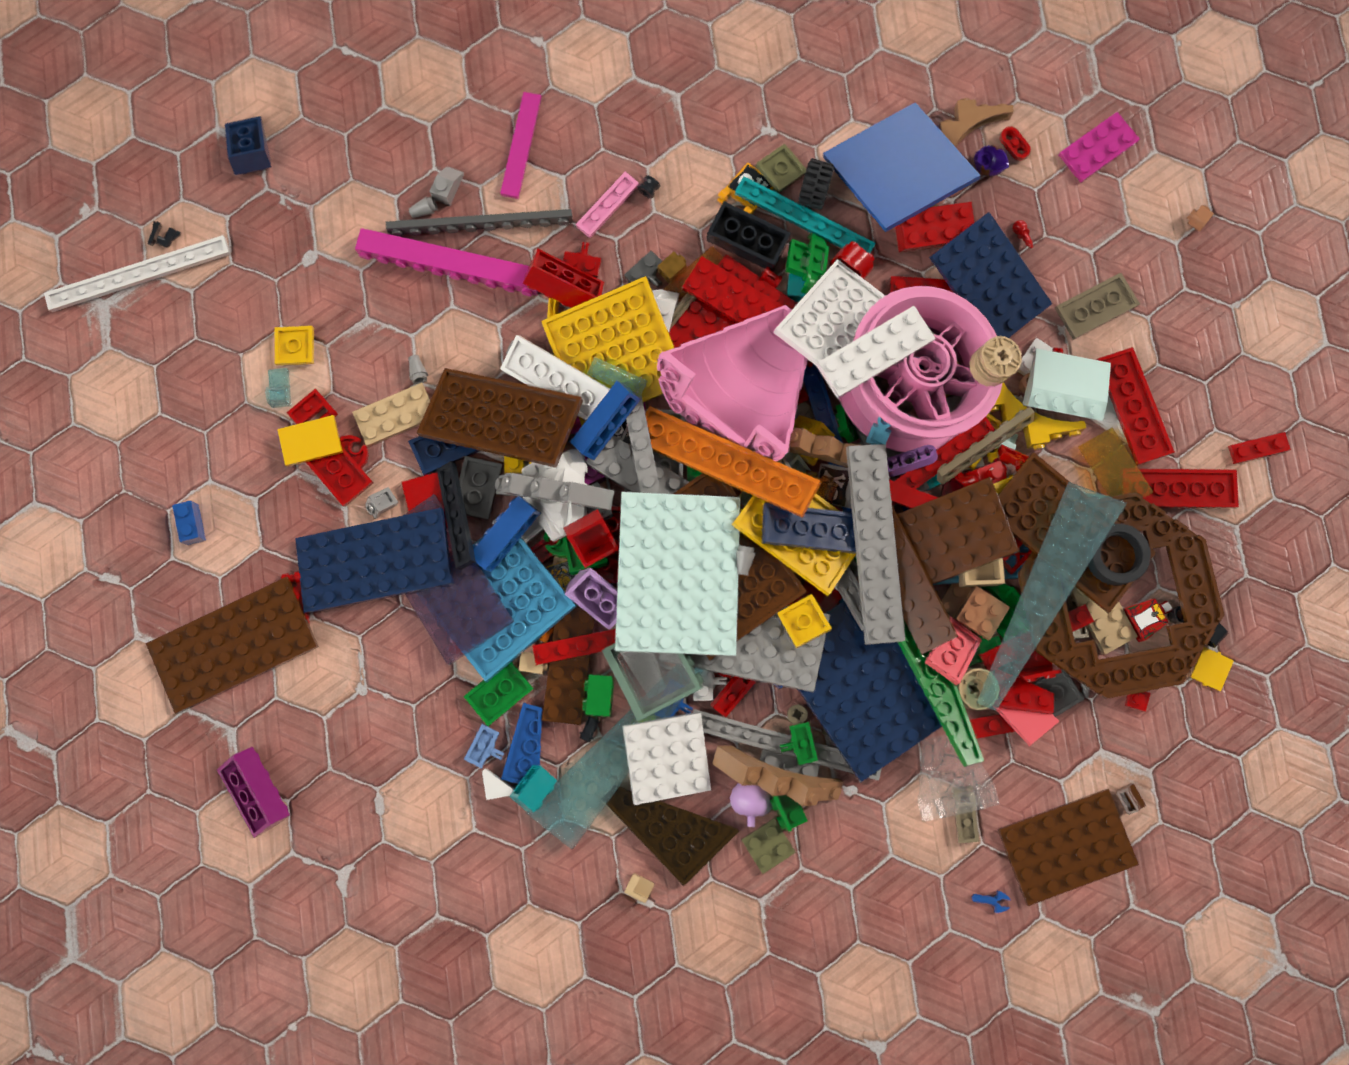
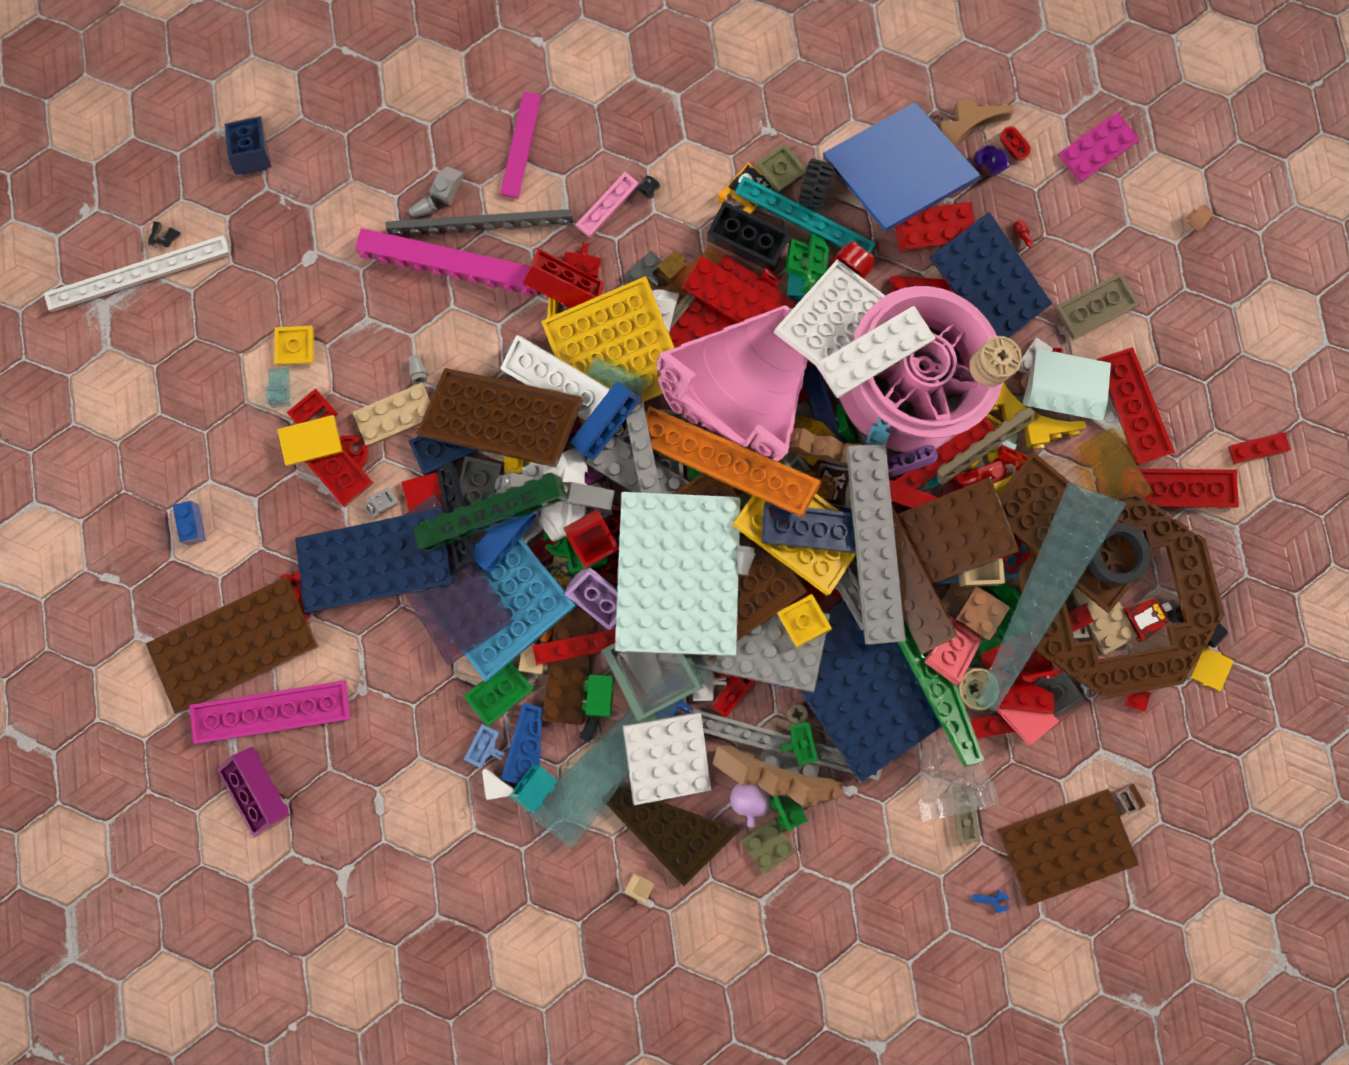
(270, 712): none -> dark pink plate
(490, 512): none -> dark green brick

